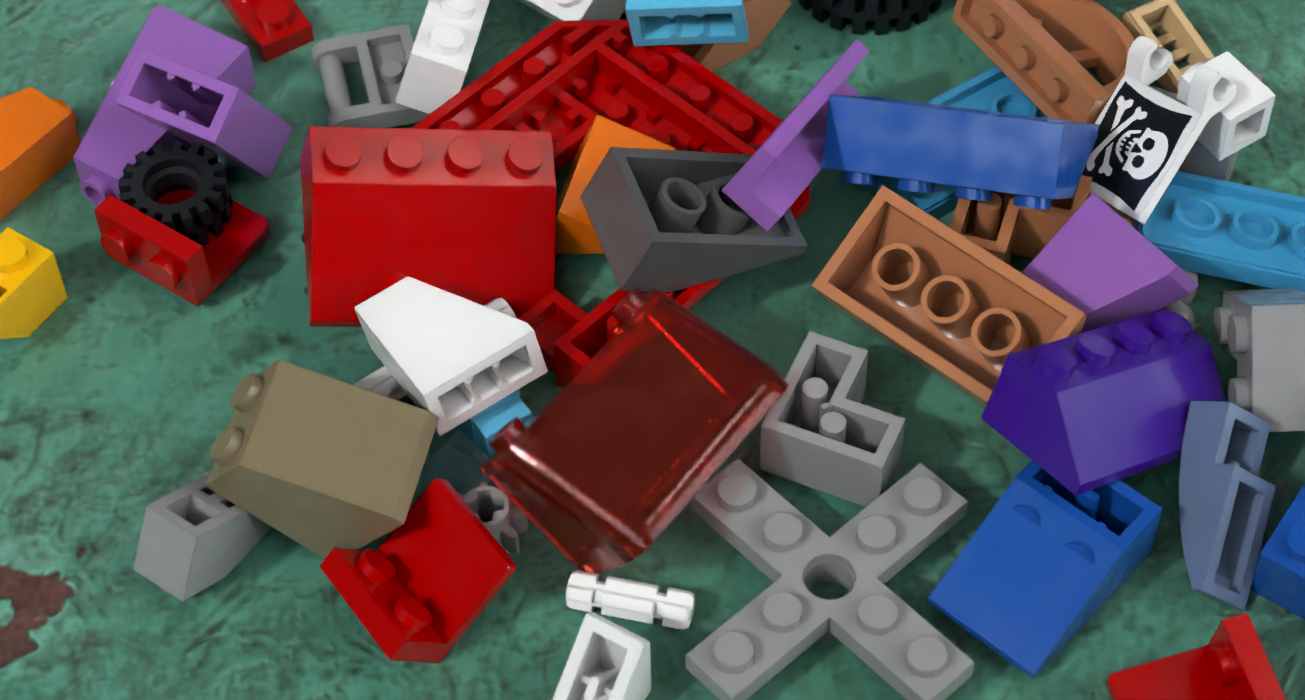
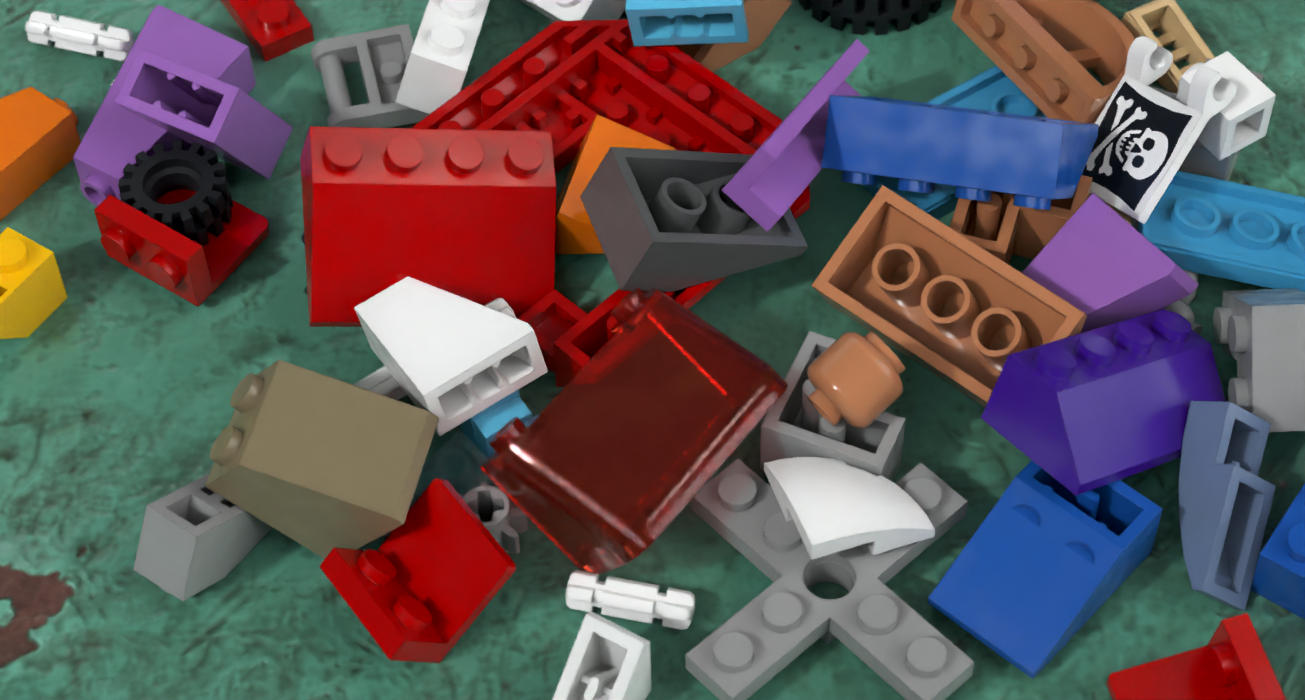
(79, 35): none -> white axle
(845, 506): none -> white brick
(855, 379): none -> nougat head

